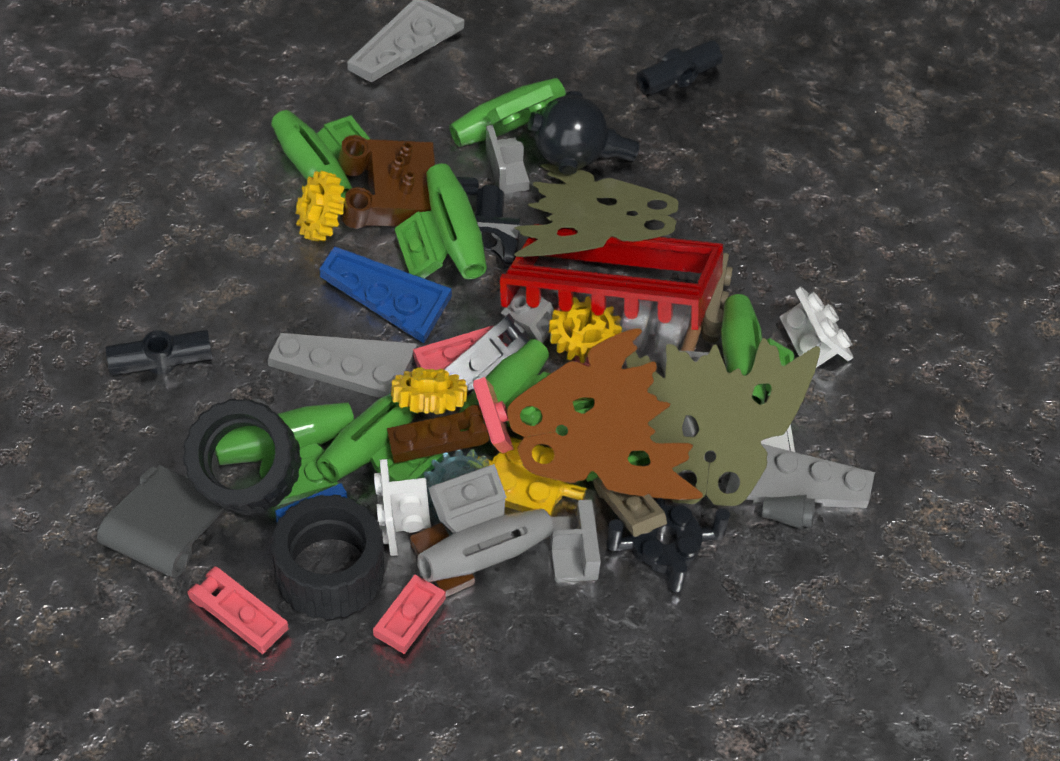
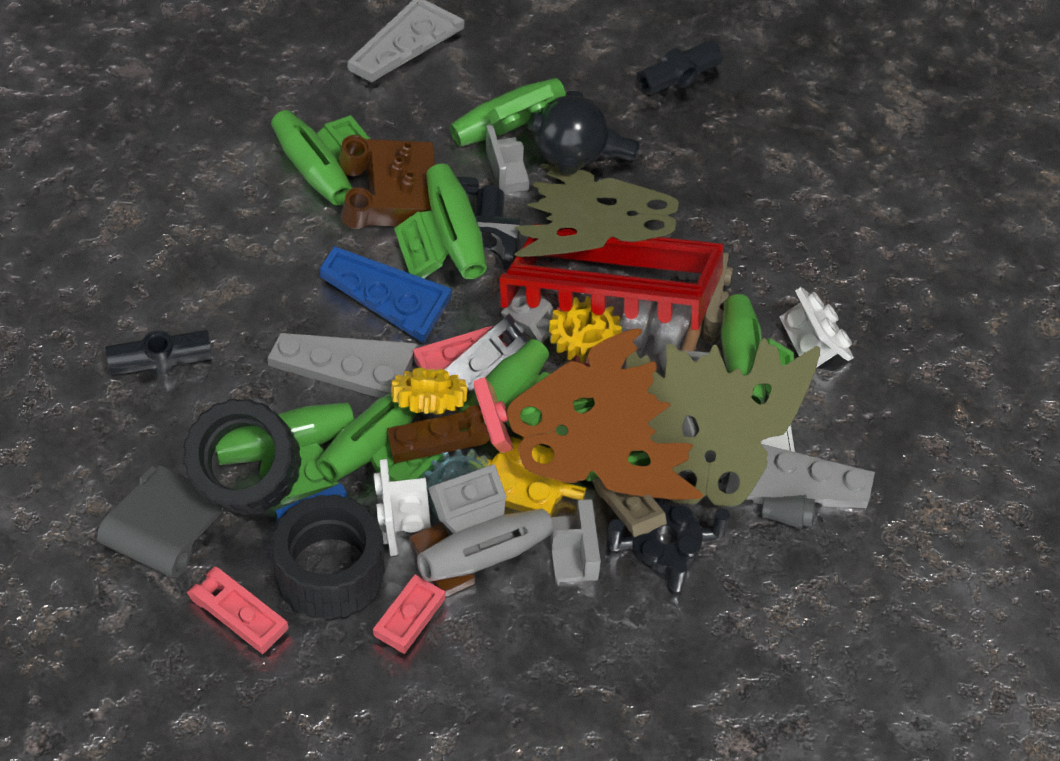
(320, 206): yellow gear -> none

